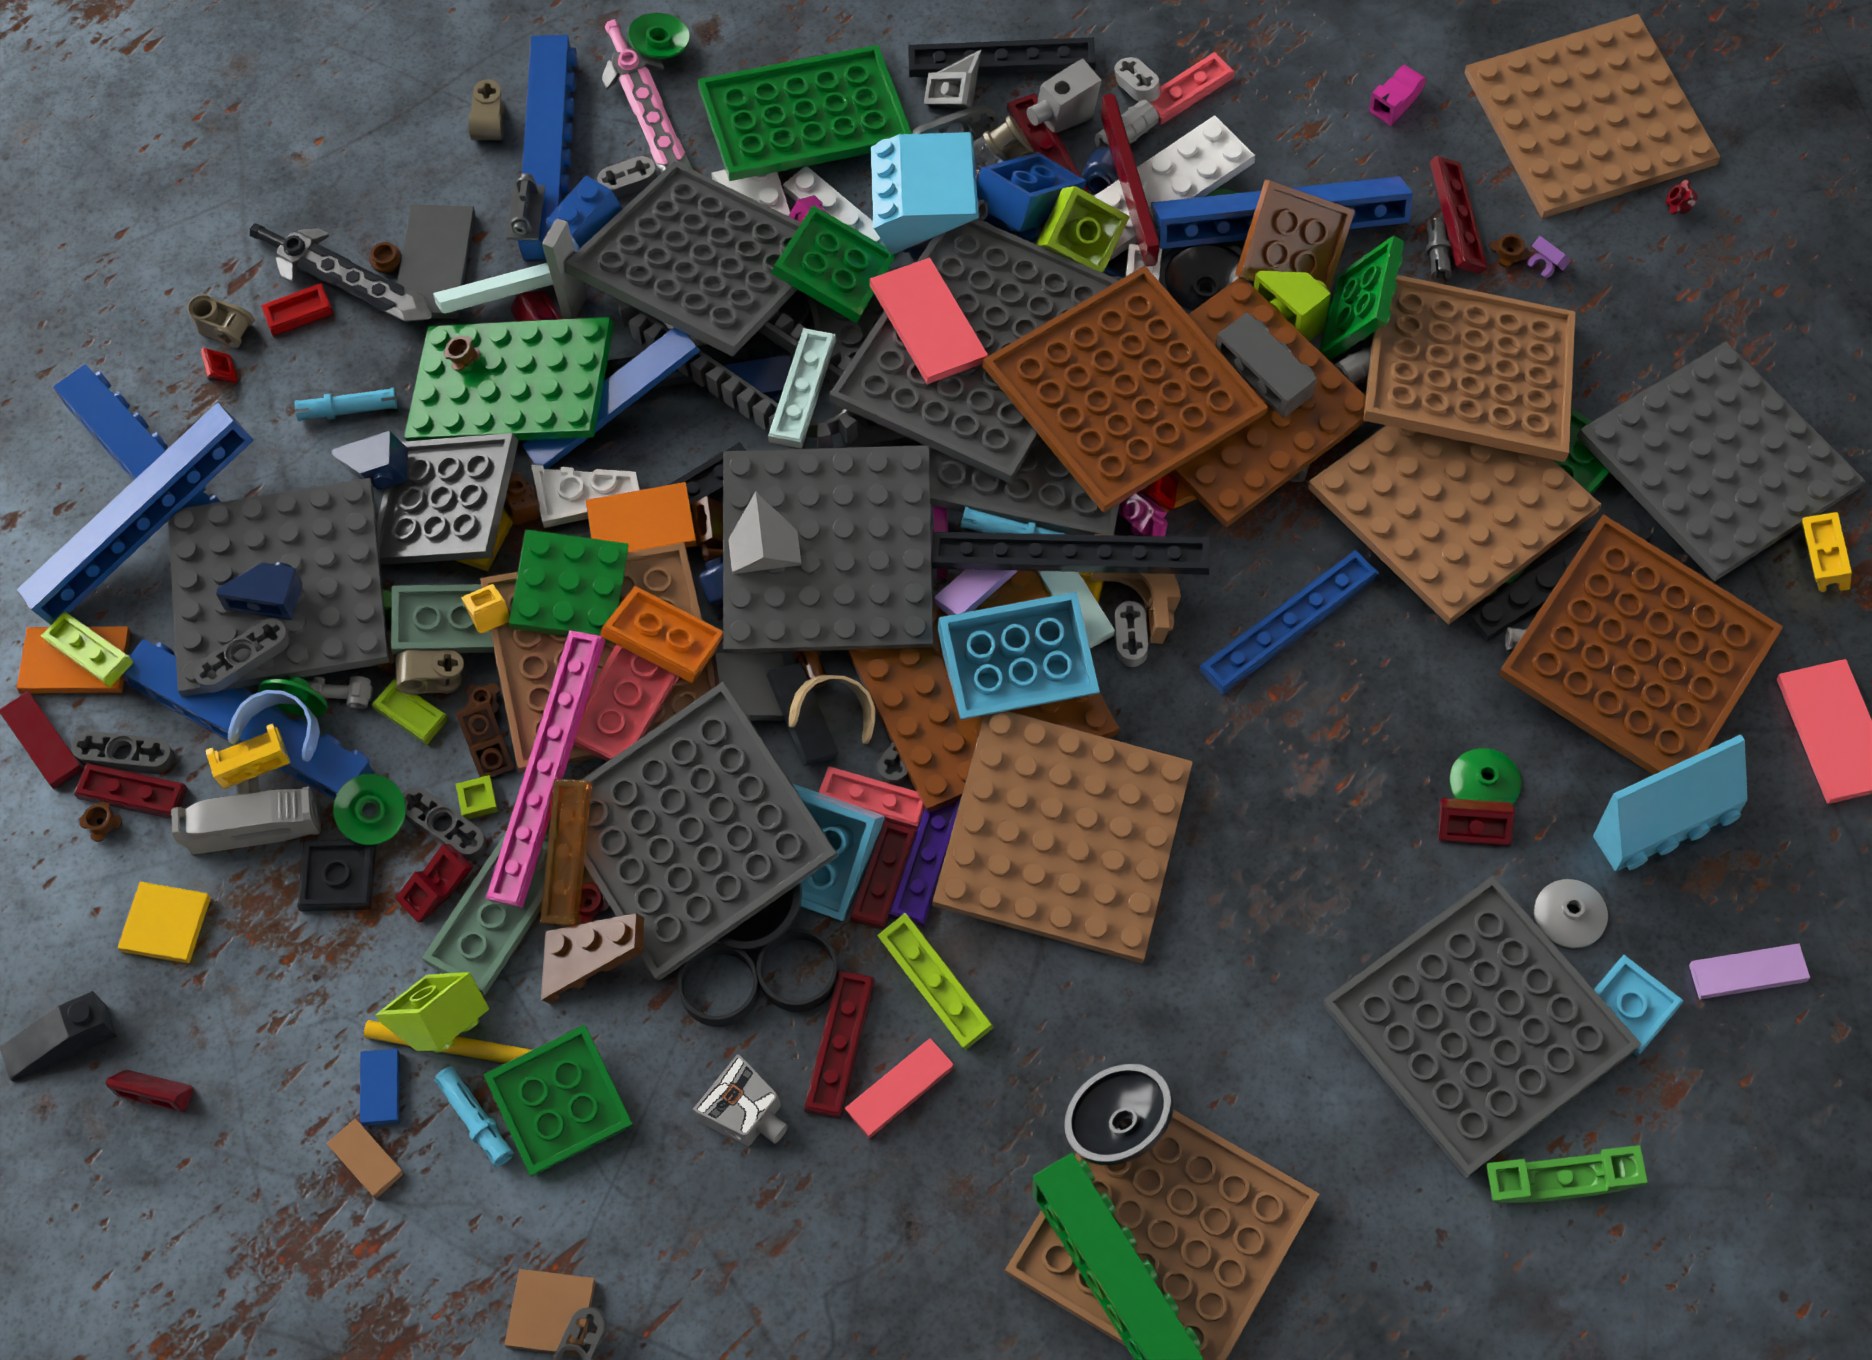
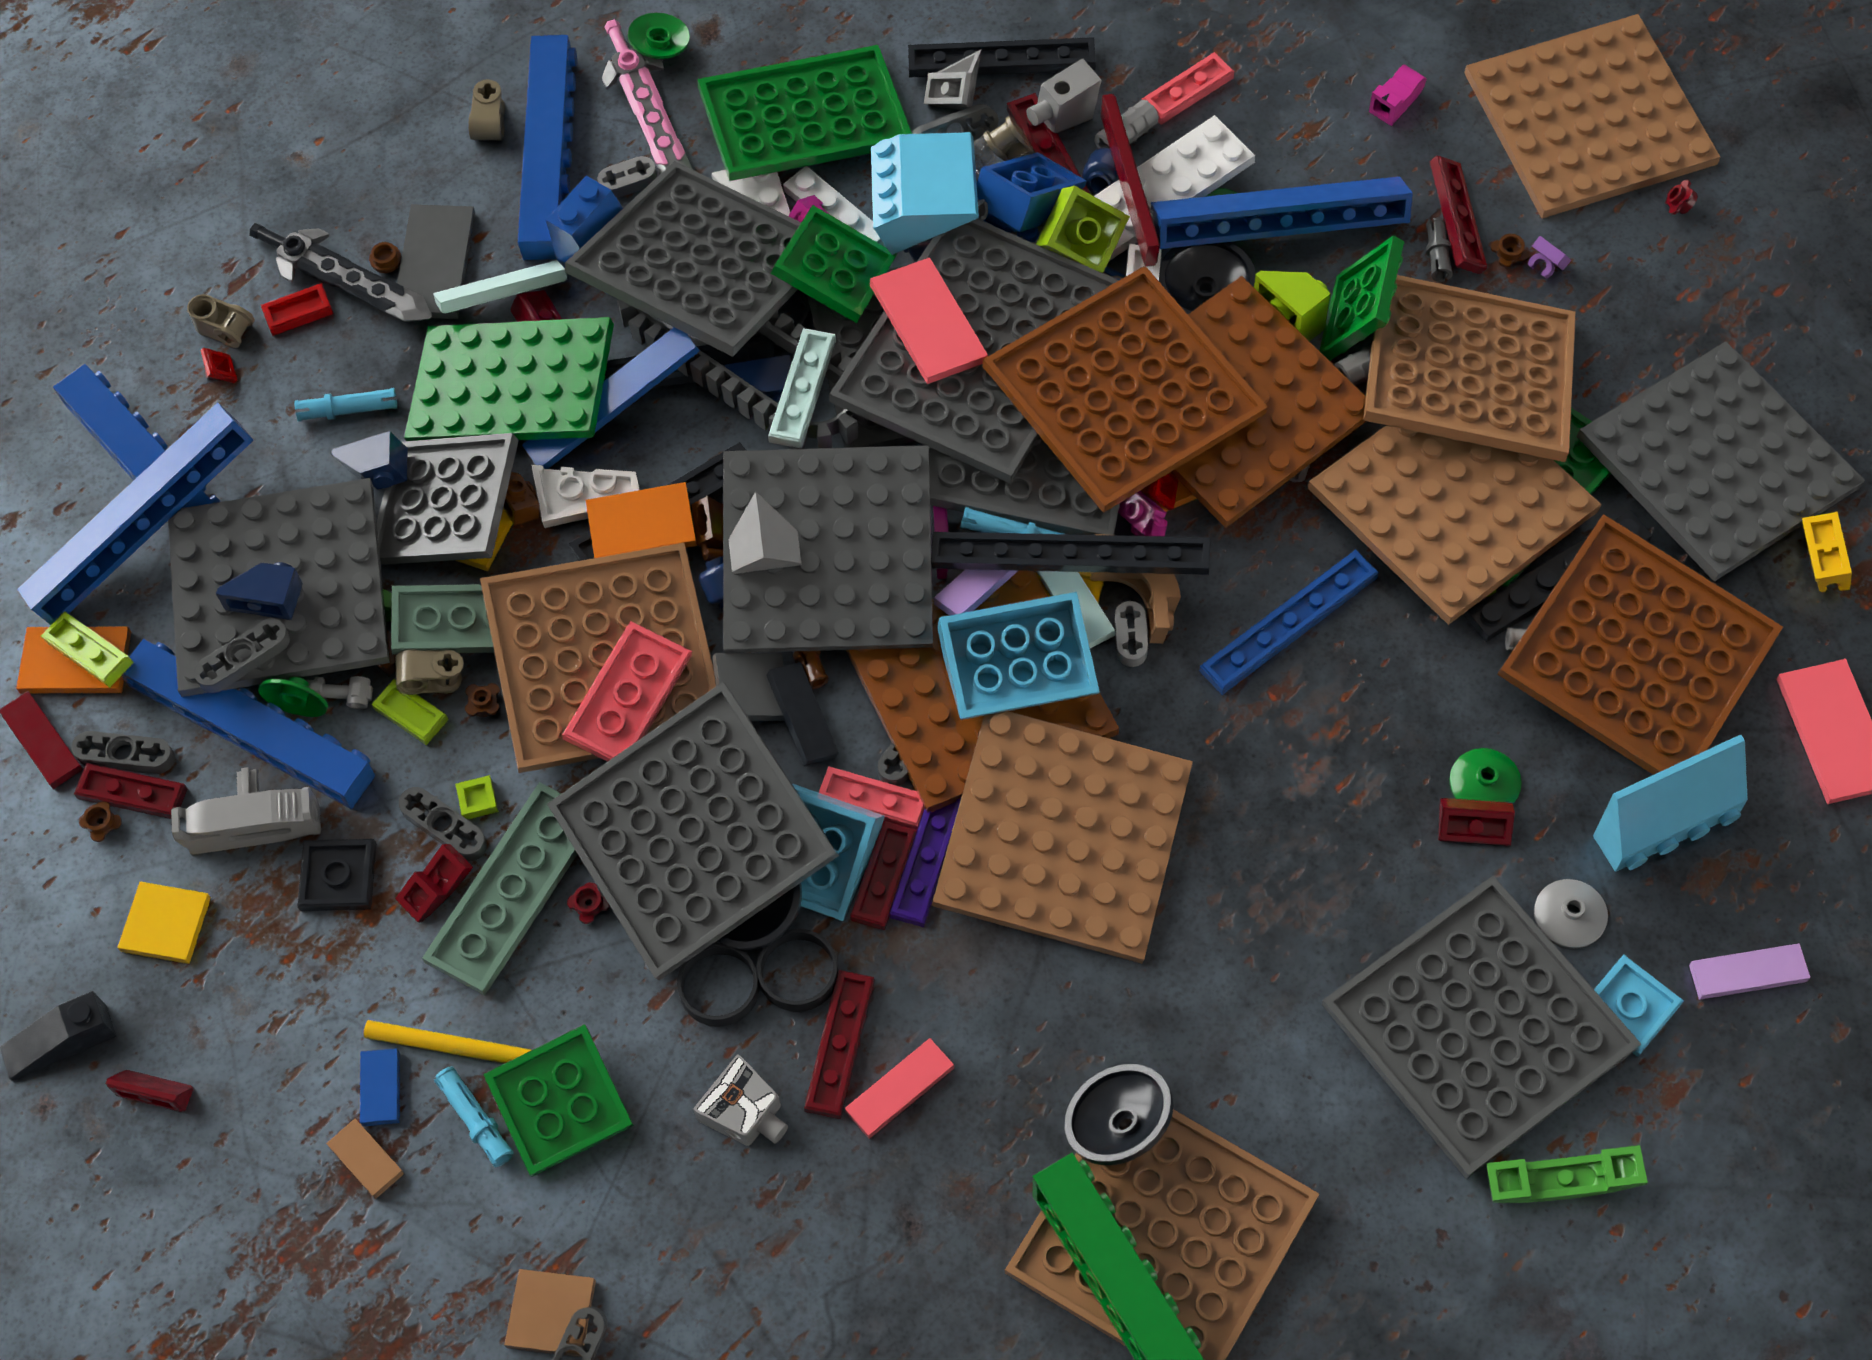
(248, 758): yellow hinge -> none
(268, 698): light blue piece -> none
(369, 790): green dish -> none
(435, 1011): lime slope -> none
(461, 352): reddish brown plate -> none
(484, 740): reddish brown slope -> none
(486, 608): yellow slope -> none
(526, 209): dark grey hinge -> none
(546, 763): dark pink tile -> none
(558, 249): light grey tile -> none
(566, 852): clear orange tile -> none
(567, 583): green plate -> none
(586, 949): wing -> none
(663, 634): orange tile -> none
(862, 694): tan piece -> none
(935, 981): lime plate -> none
(1137, 79): light grey beam -> none
(1266, 364): dark grey brick -> none
(1294, 234): dark orange plate -> none

